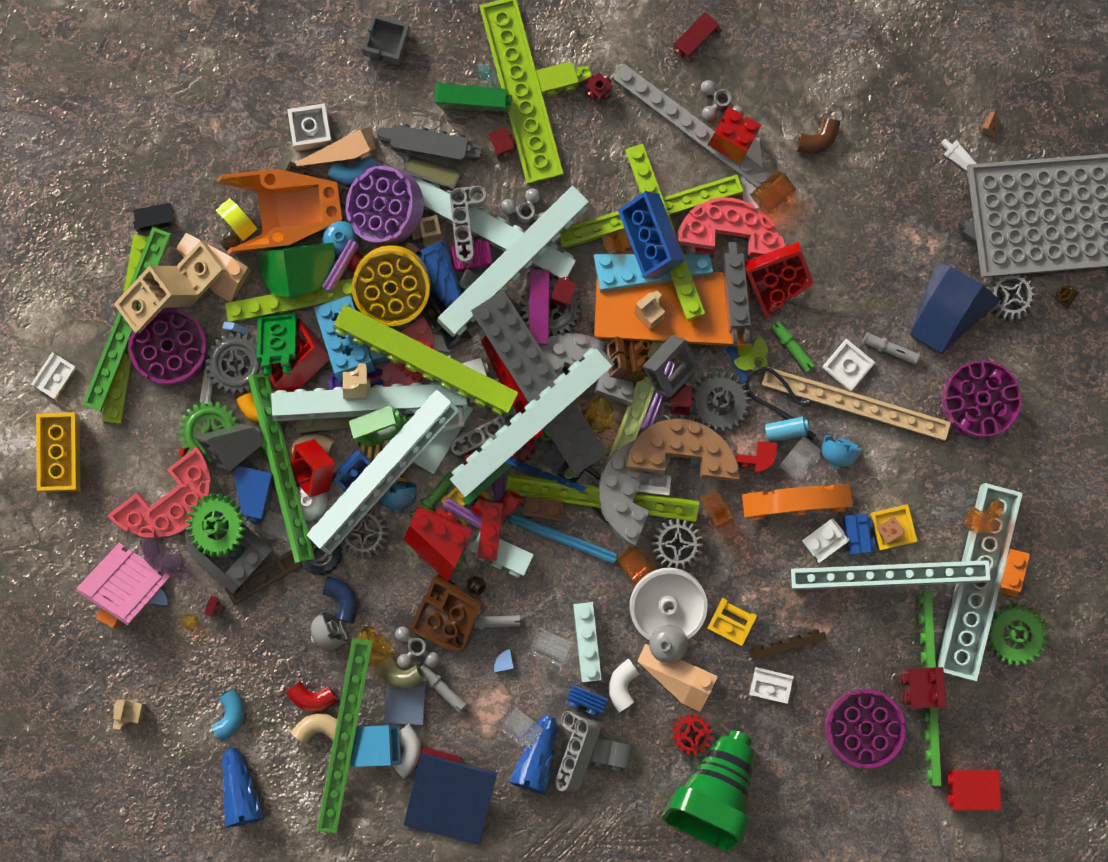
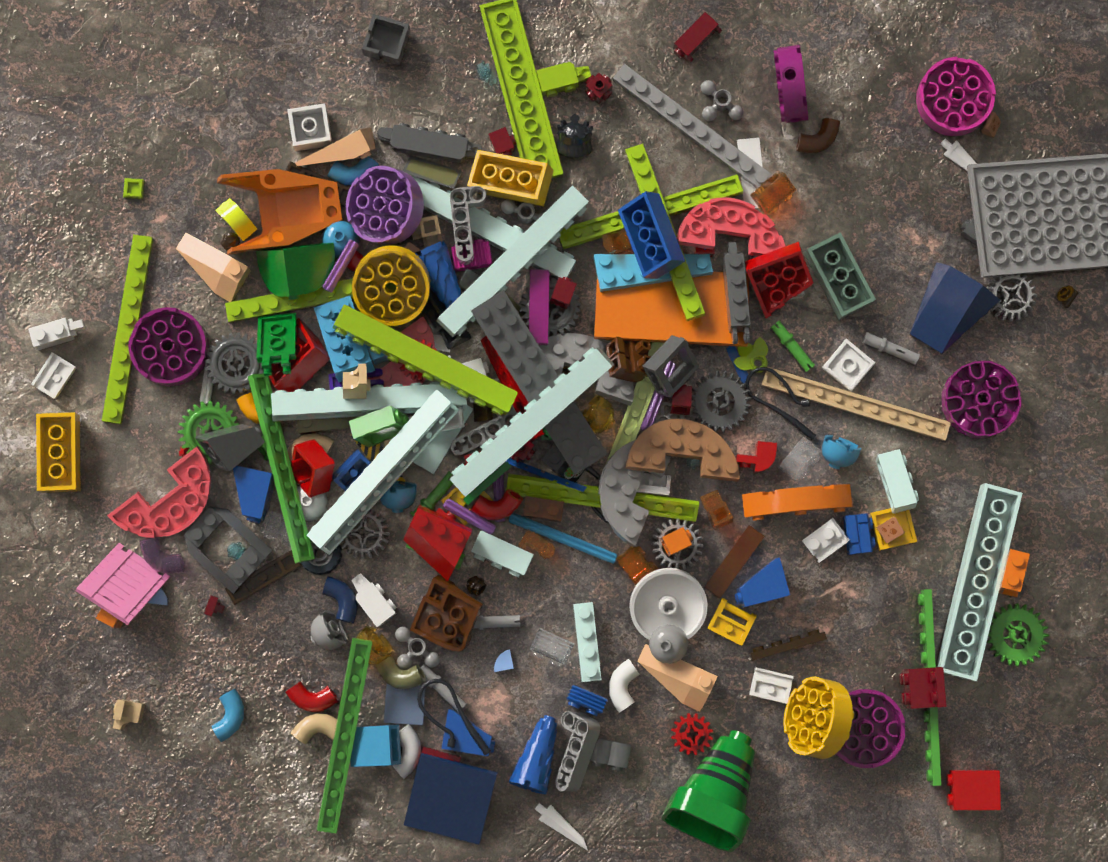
(55, 332): none -> white hinge
(121, 331): bright green plate -> none
(133, 188): none -> lime tile
(153, 216): black panel -> none
(169, 286): tan bracket -> none
(189, 621): clear yellow hinge -> none
(203, 528): bright green gear -> none
(236, 328): light blue tile -> none
(240, 800): blue cone -> none
(372, 600): none -> white hinge
(464, 740): none -> blue slope
(472, 98): green slope -> none
(472, 731): none -> black piece
(482, 414): none -> dark brown plate
(490, 530): red plate -> none
(511, 177): none -> yellow brick
(520, 726): clear brick -> none
(543, 547): none -> clear orange leg
(557, 822): none -> white bar
(574, 138): none -> black hair
(649, 310): tan brick -> none
(676, 541): none -> orange brick
(734, 135): red piece -> none
(734, 561): none -> reddish brown tile
(763, 586): none -> blue slope
(787, 429): medium azure brick -> none
(791, 84): none -> magenta brick
(818, 718): none -> yellow brick
(844, 265): none -> sand green brick
(890, 575): light aqua brick -> none
(897, 481): none -> light aqua brick
(953, 115): none -> dark pink brick
(981, 522): clear orange brick -> none

